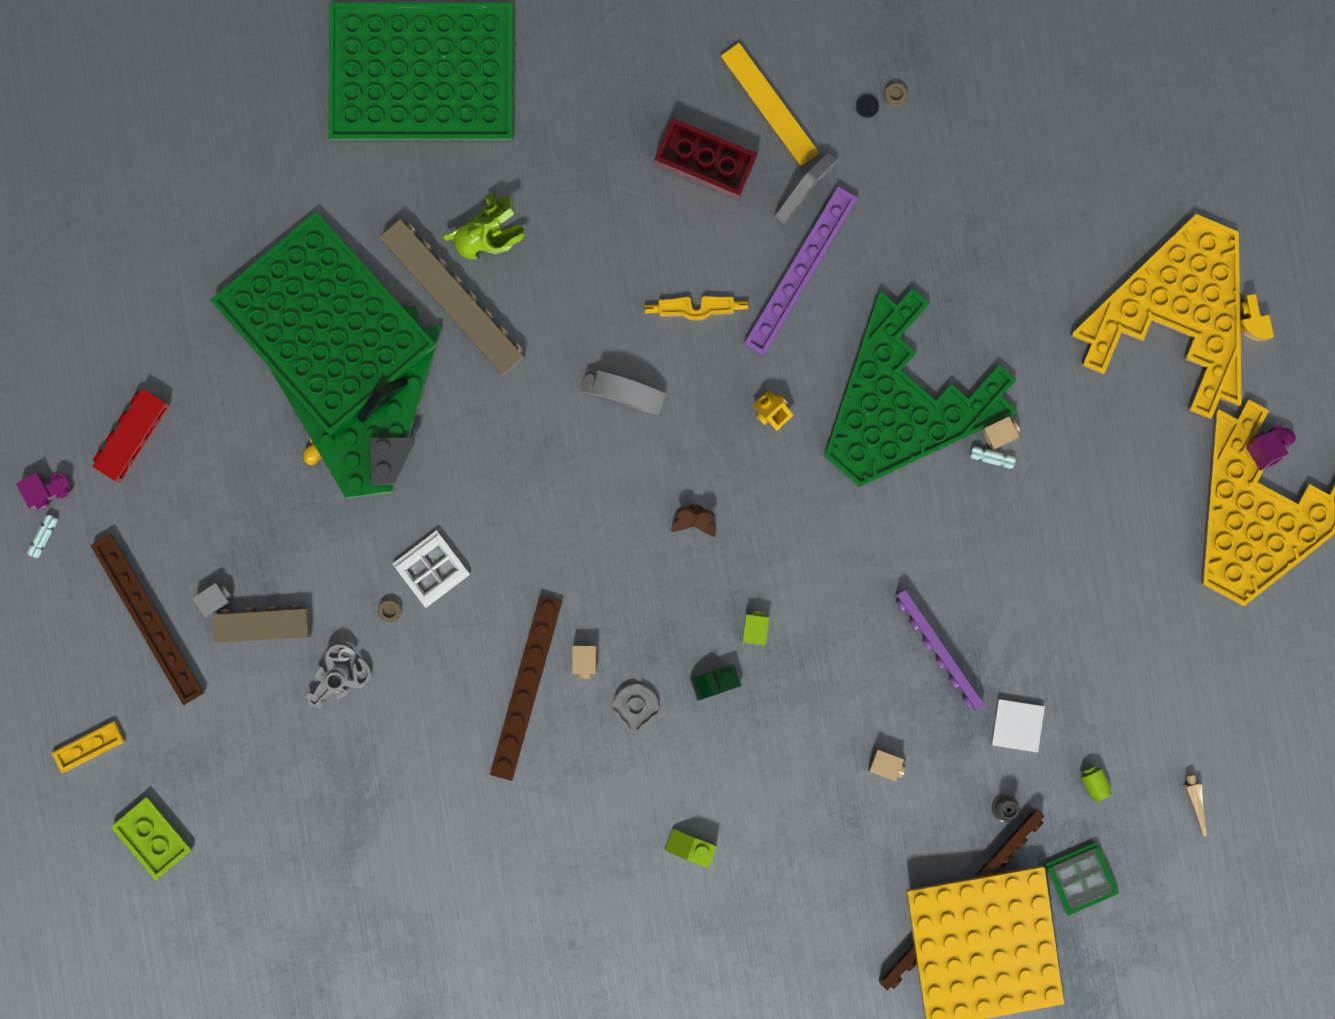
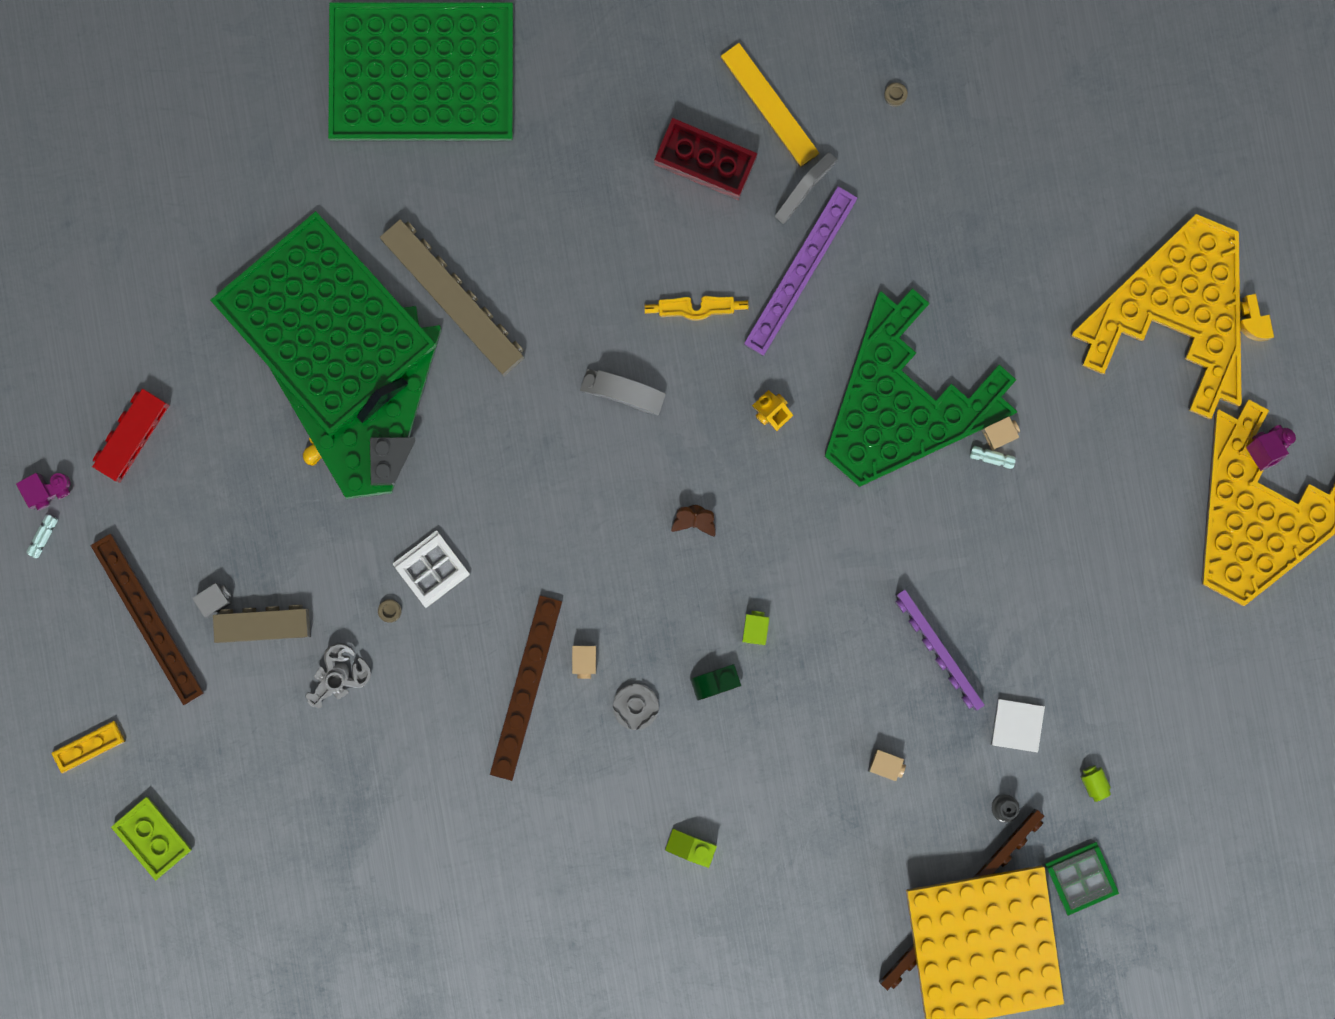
(484, 230): lime helmet -> none
(867, 106): black piece -> none
(1195, 795): tan piece -> none

